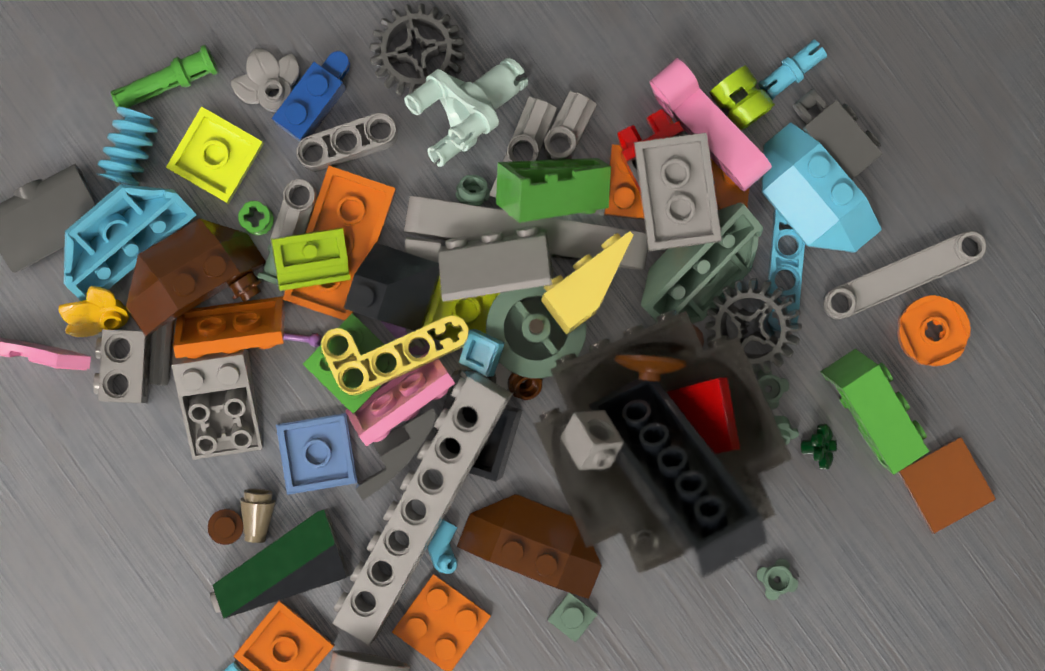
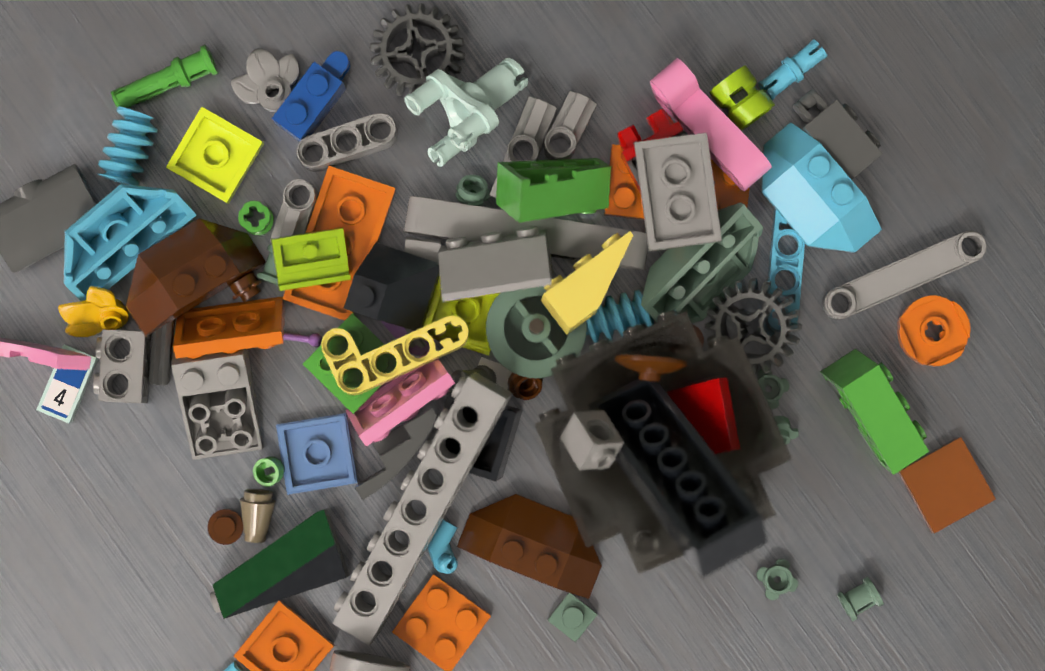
(66, 390): none -> tile
(270, 479): none -> bright green hinge
(481, 352): medium azure tile -> none
(618, 316): none -> medium azure piece
(821, 446): dark green plant -> none
(860, 599): none -> sand green bush

